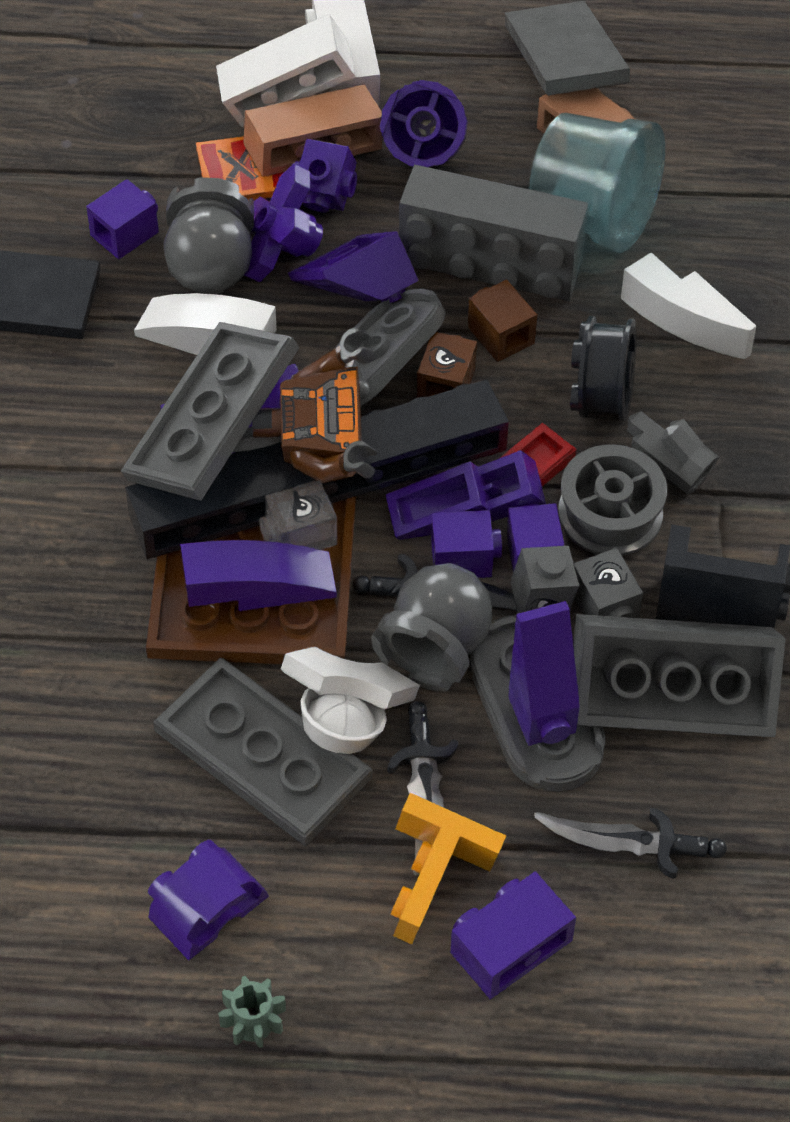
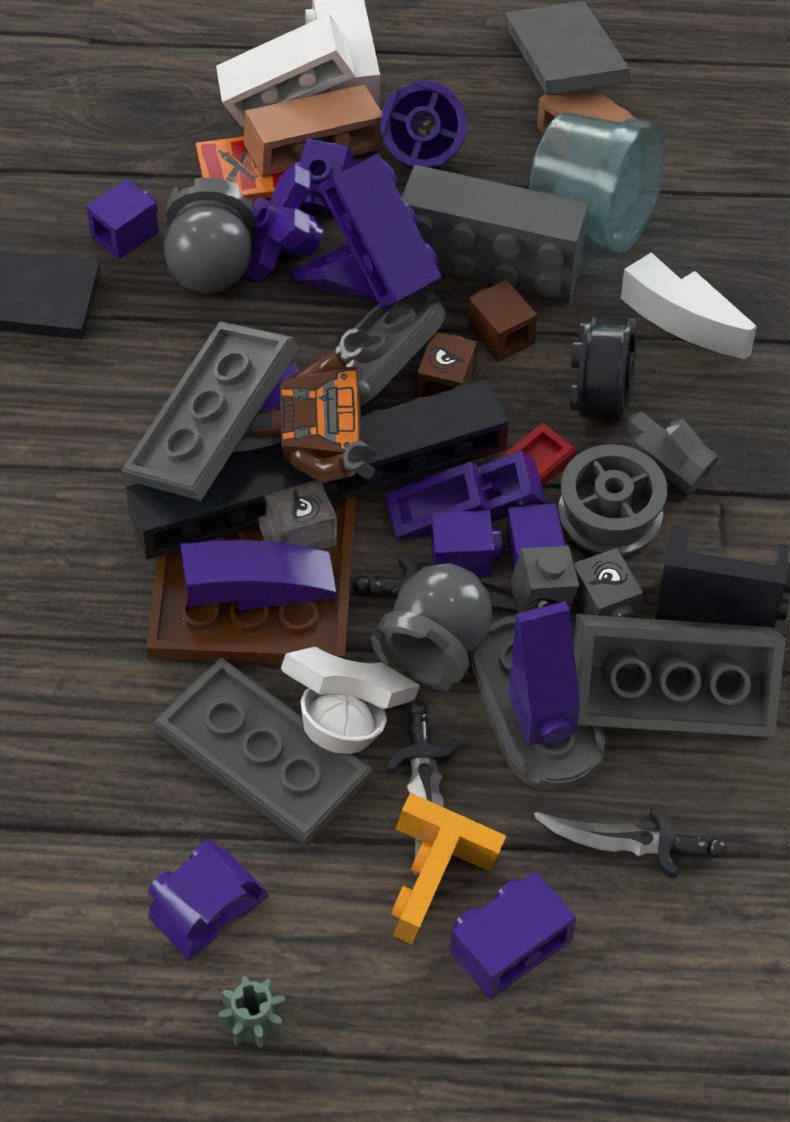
(190, 319): white slope -> none
(380, 230): none -> dark purple brick

